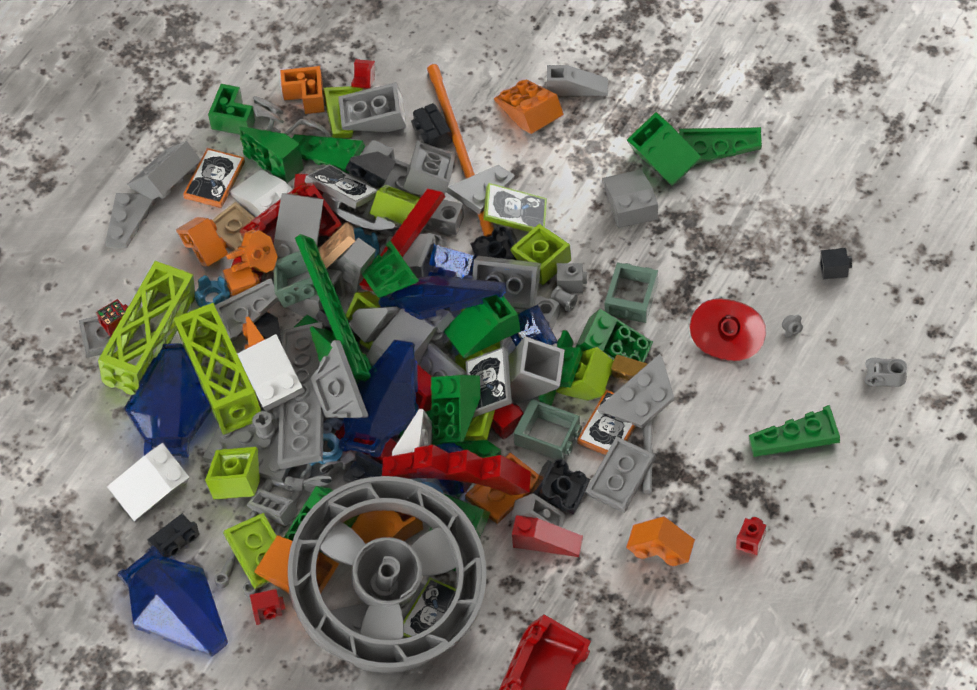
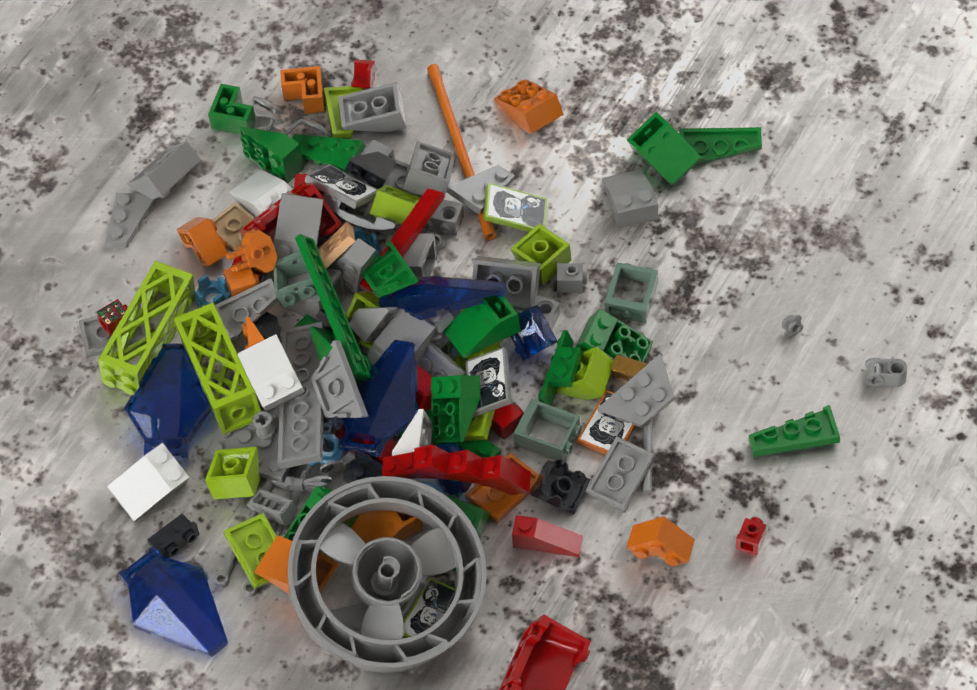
(214, 178): tile -> none
(266, 605): red brick -> none
(431, 126): black brick -> none
(451, 260): clear blue brick -> none
(496, 245): black slope -> none
(534, 369): light grey slope -> none
(537, 508): light grey slope -> none
(564, 298): light grey bush -> none
(571, 81): light grey slope -> none
(727, 329): red hat -> none
(835, 263): black brick -> none

